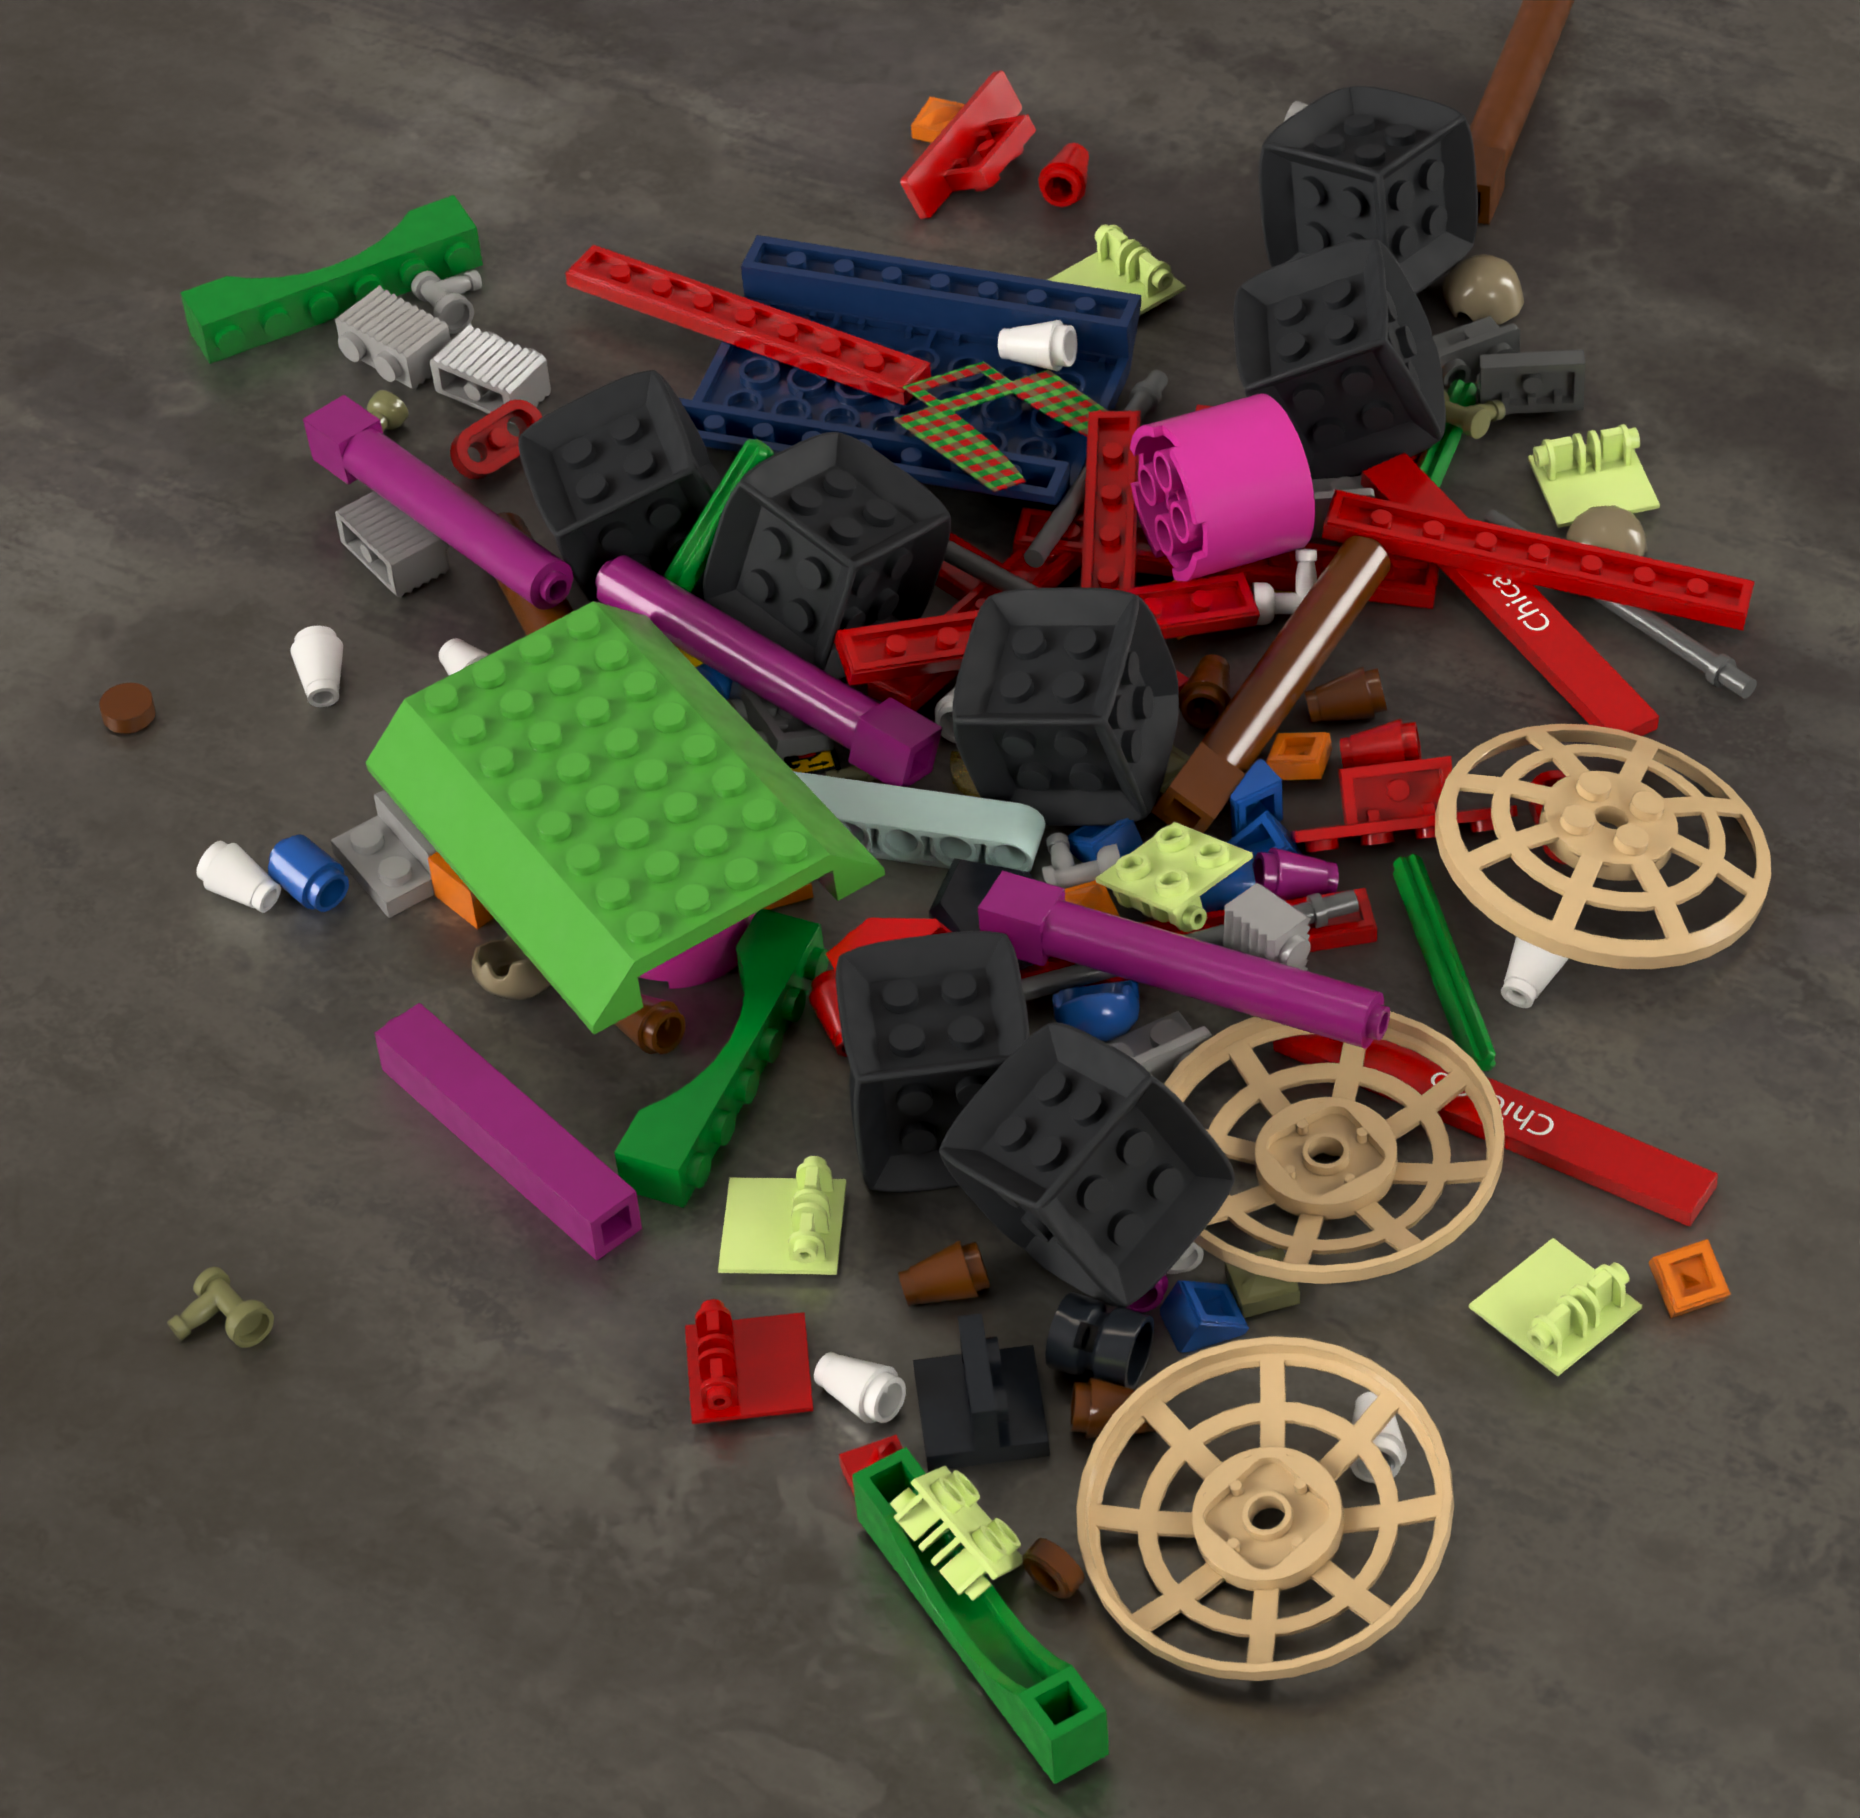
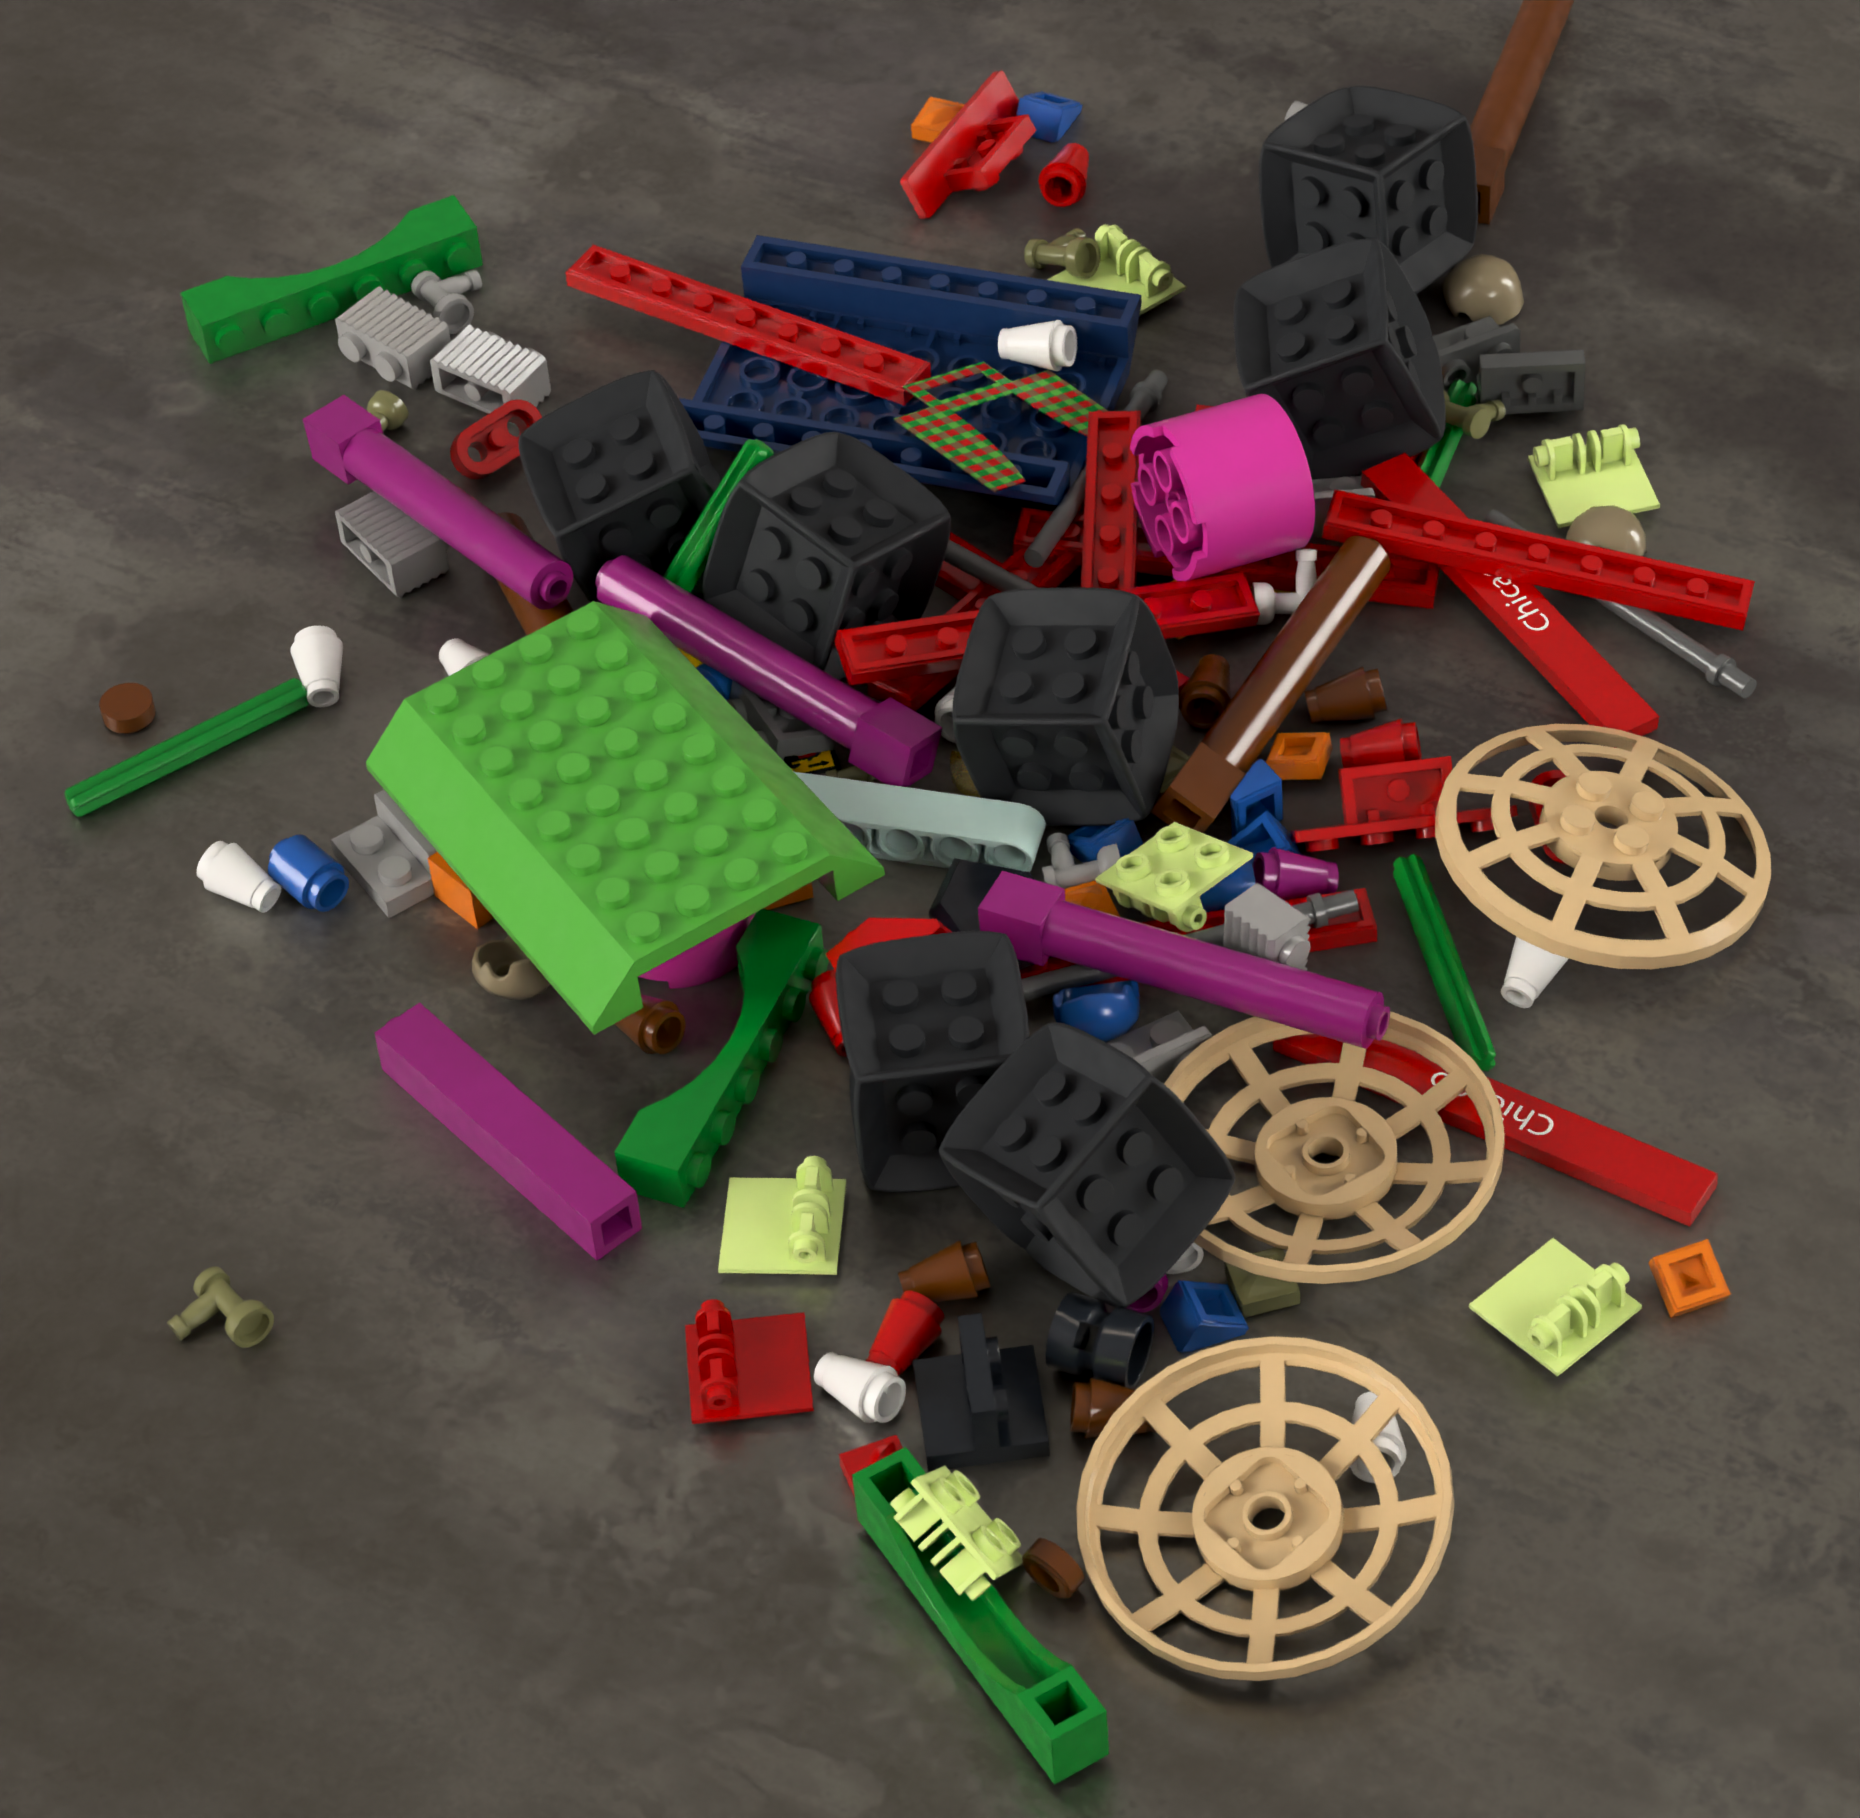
(186, 747): none -> green axle
(906, 1331): none -> red cone
(1049, 114): none -> blue slope
(1074, 251): none -> olive piece

